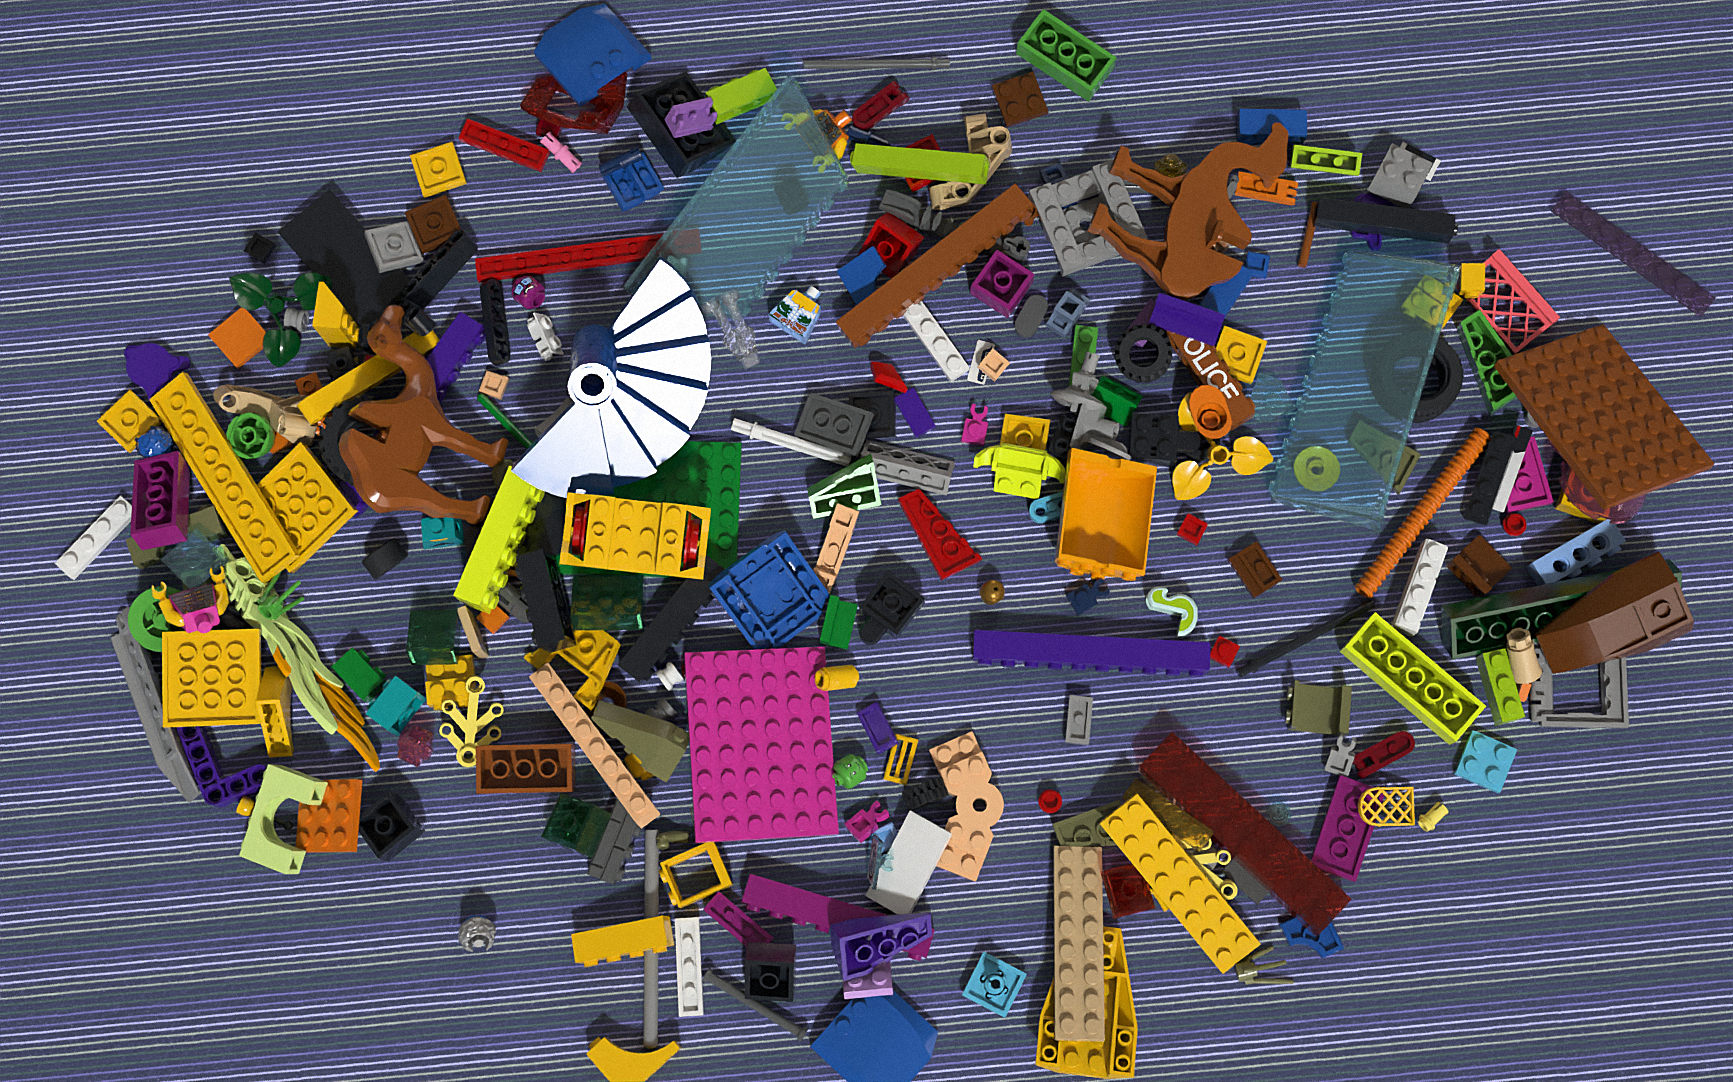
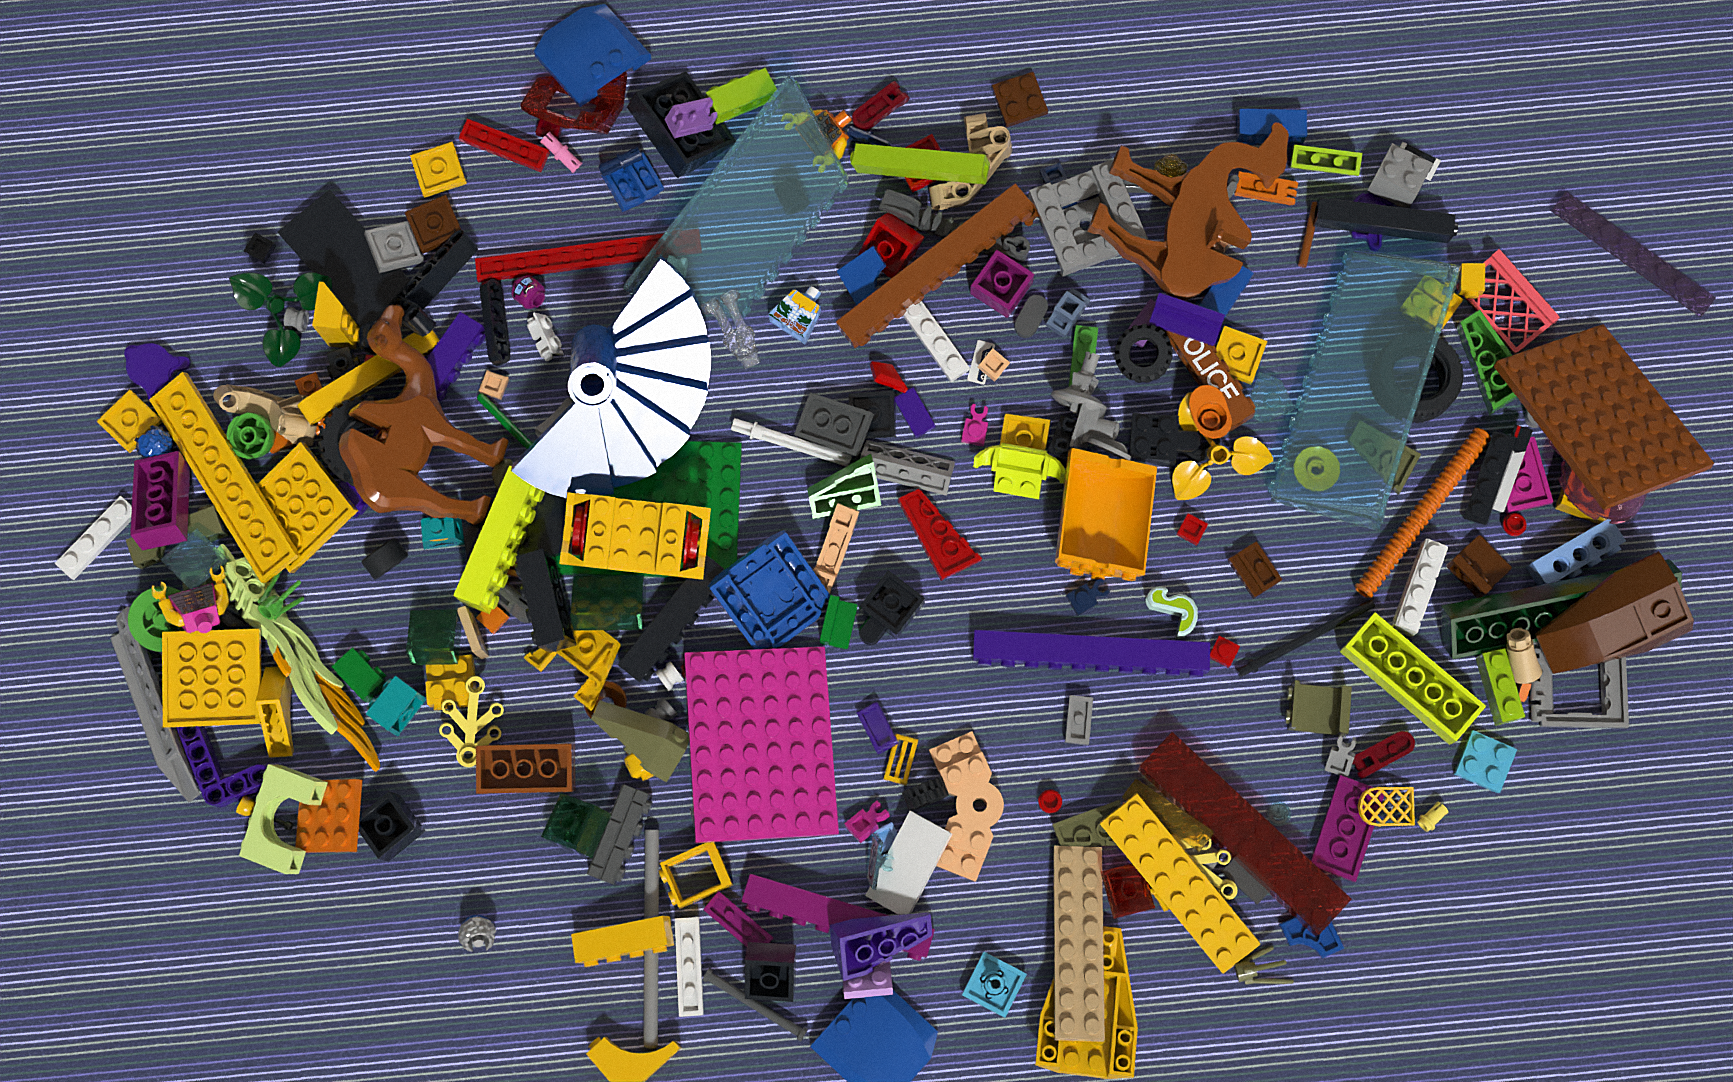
(239, 337): orange tile -> none
(415, 745): clear pink brick -> none
(594, 745): light nougat brick -> none
(663, 839): olive arm -> none
(836, 677): yellow head -> none
(849, 771): bright green head -> none
(877, 64): dark grey bar -> none
(992, 592): pearl gold piece -> none
(1050, 507): medium azure plate -> none
(1066, 55): bright green brick -> none
(1118, 399): green panel -> none
(1258, 264): blue tile -> none

